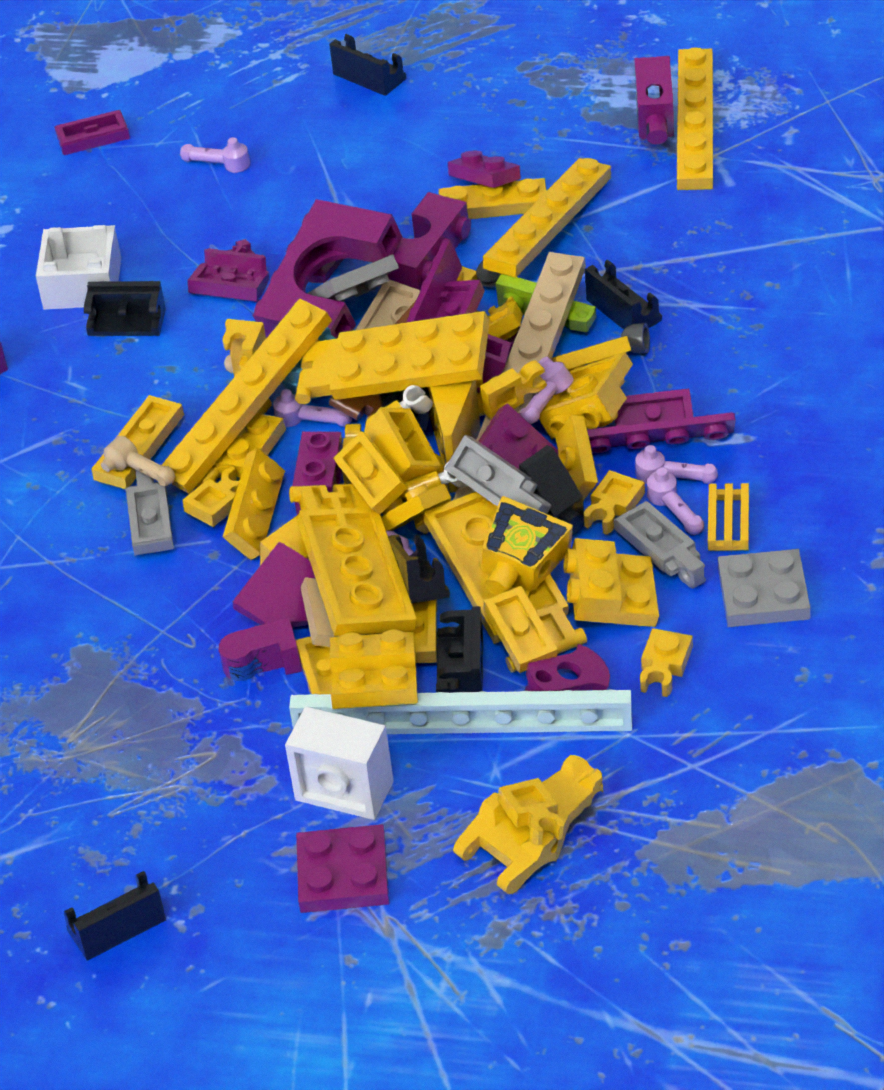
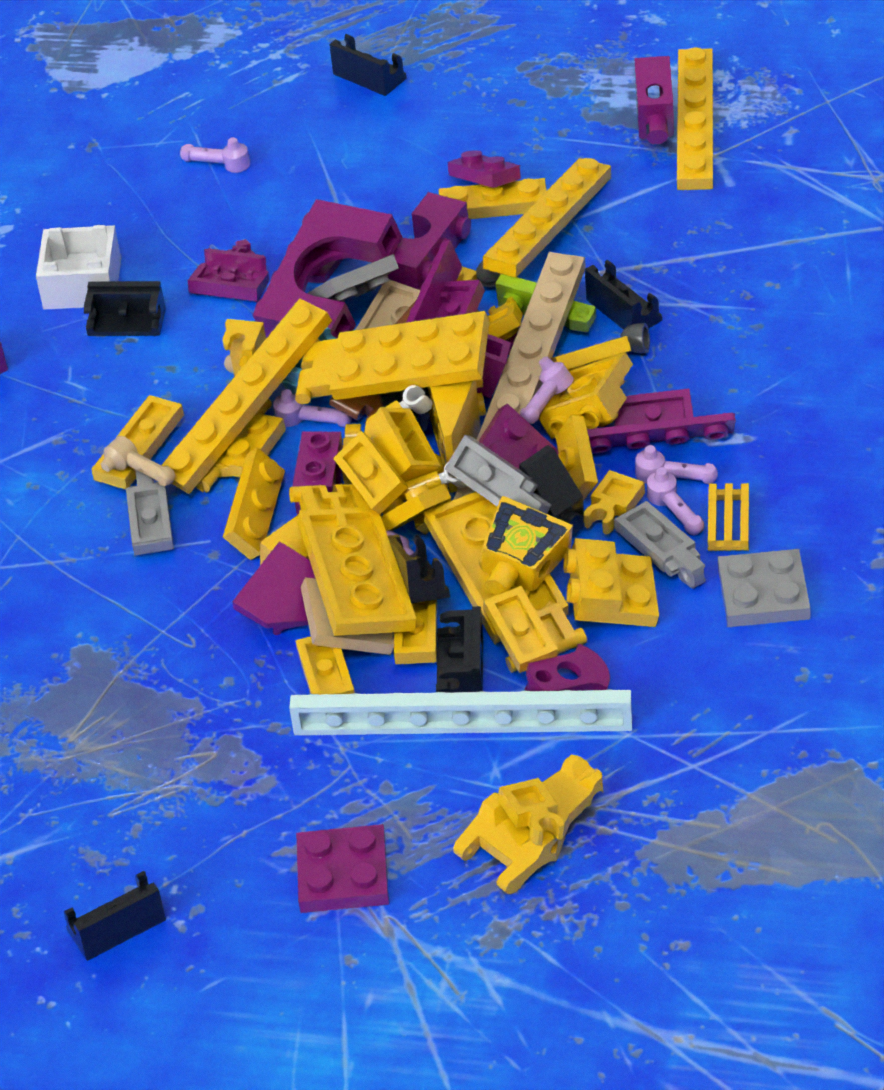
(92, 132): magenta tile -> none
(212, 500): yellow plate -> none
(260, 650): magenta leg -> none
(339, 762): white container -> none
(373, 669): yellow plate -> none
(511, 387): yellow plate -> none
(664, 656): yellow plate -> none

